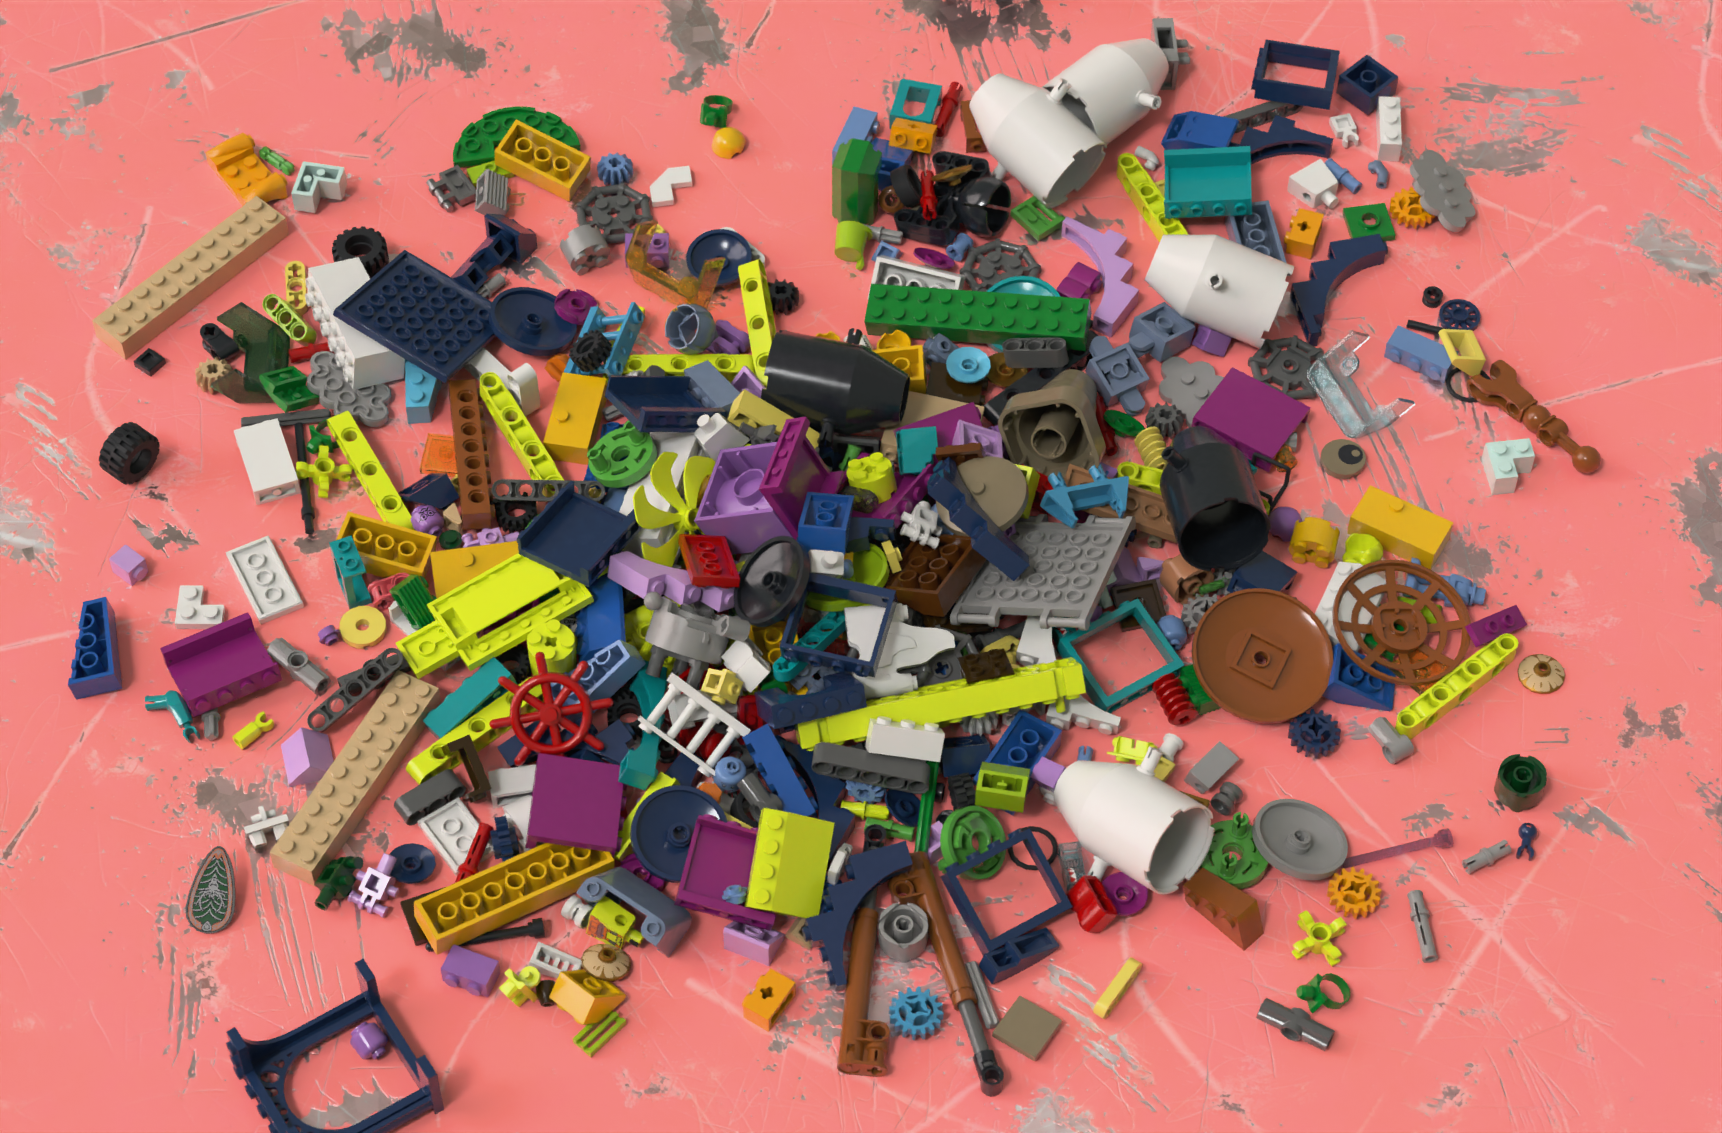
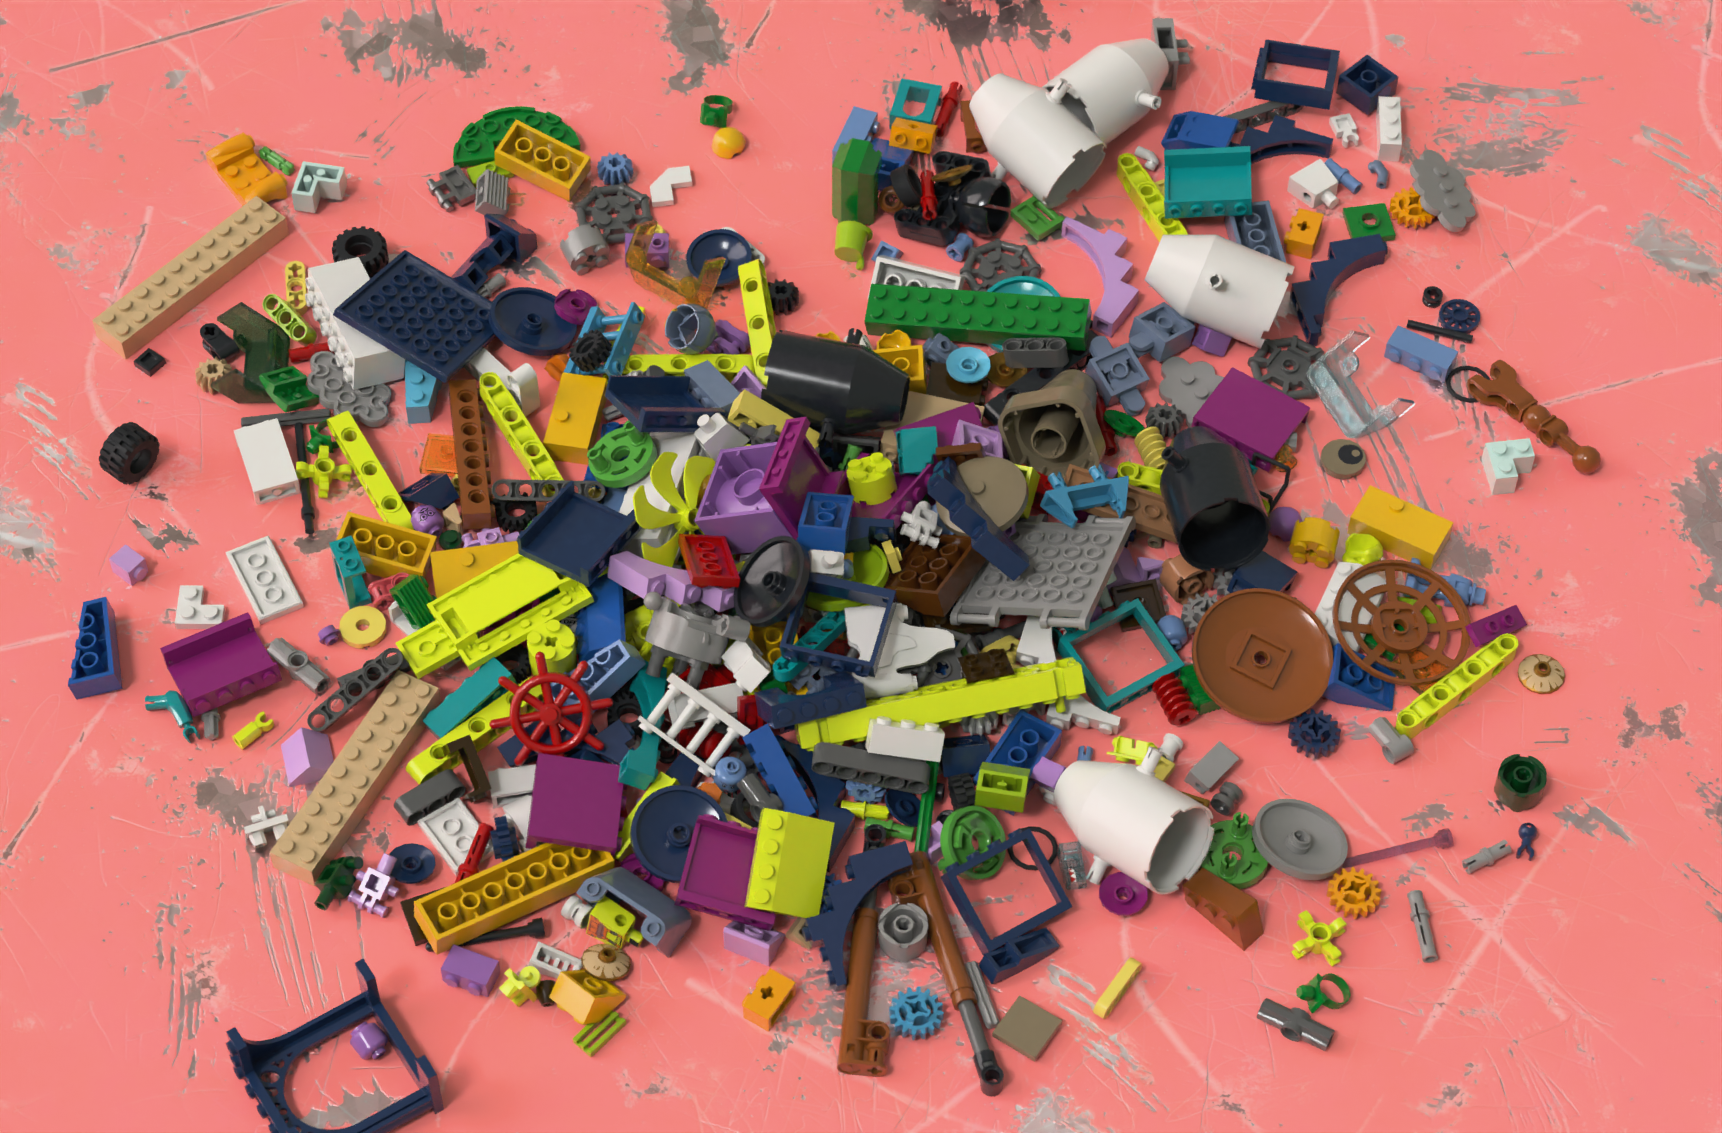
(212, 893): shield -> none
(722, 686): light yellow brick -> none
(735, 894): medium blue plate -> none
(840, 860): white tile -> none
(864, 500): clear smoke beam -> none
(886, 235): light grey axle -> none
(933, 258): magenta dish -> none
(1080, 282): magenta brick -> none
(1091, 904): red brick -> none
(1212, 586): bright green piece -> none
(1471, 356): light yellow tile -> none

